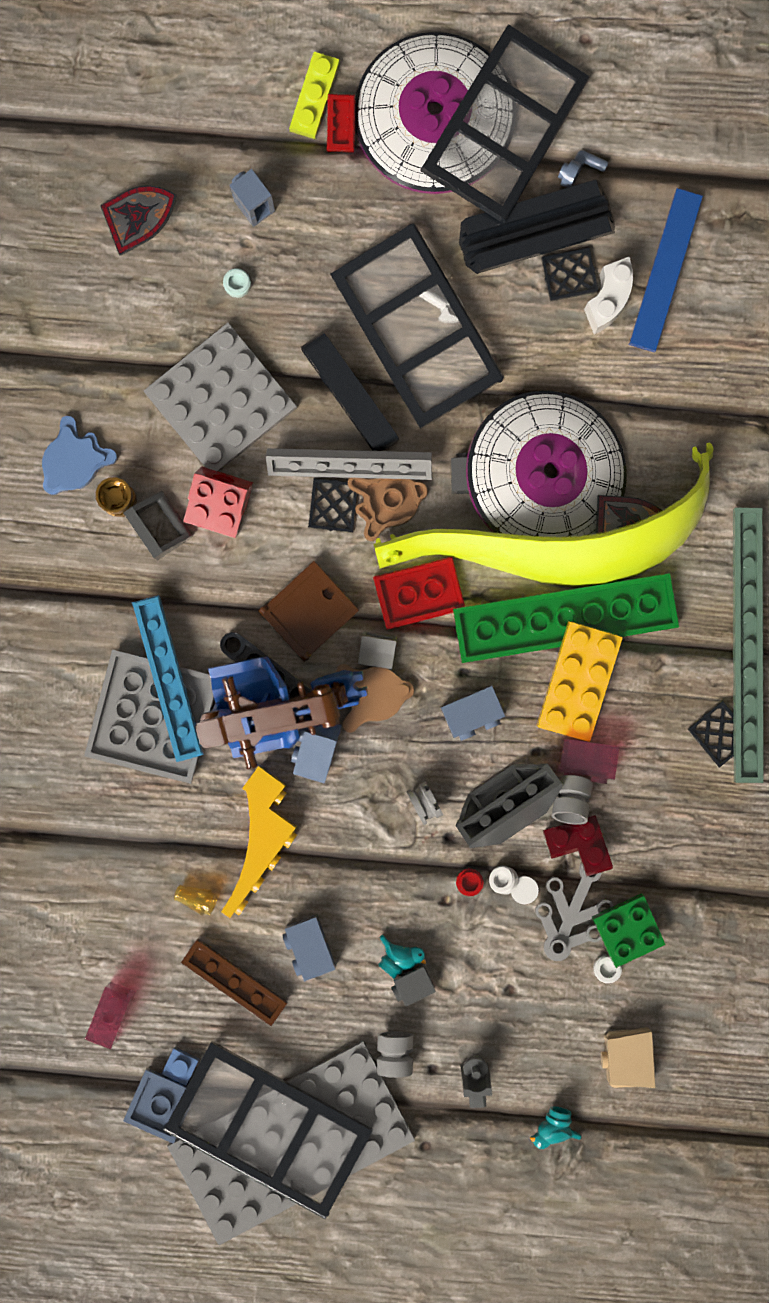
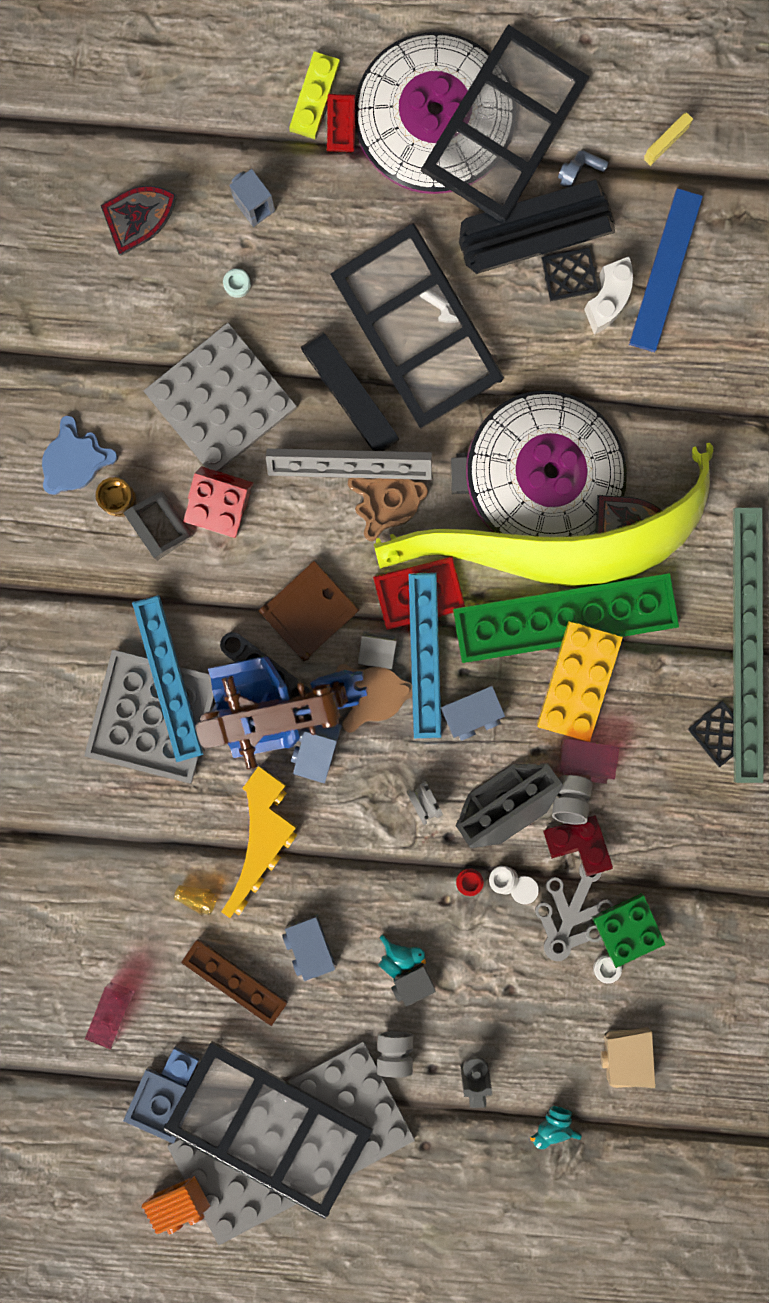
(176, 1206): none -> orange brick
(330, 527): black window -> none
(424, 655): none -> dark azure tile
(668, 138): none -> light yellow tile

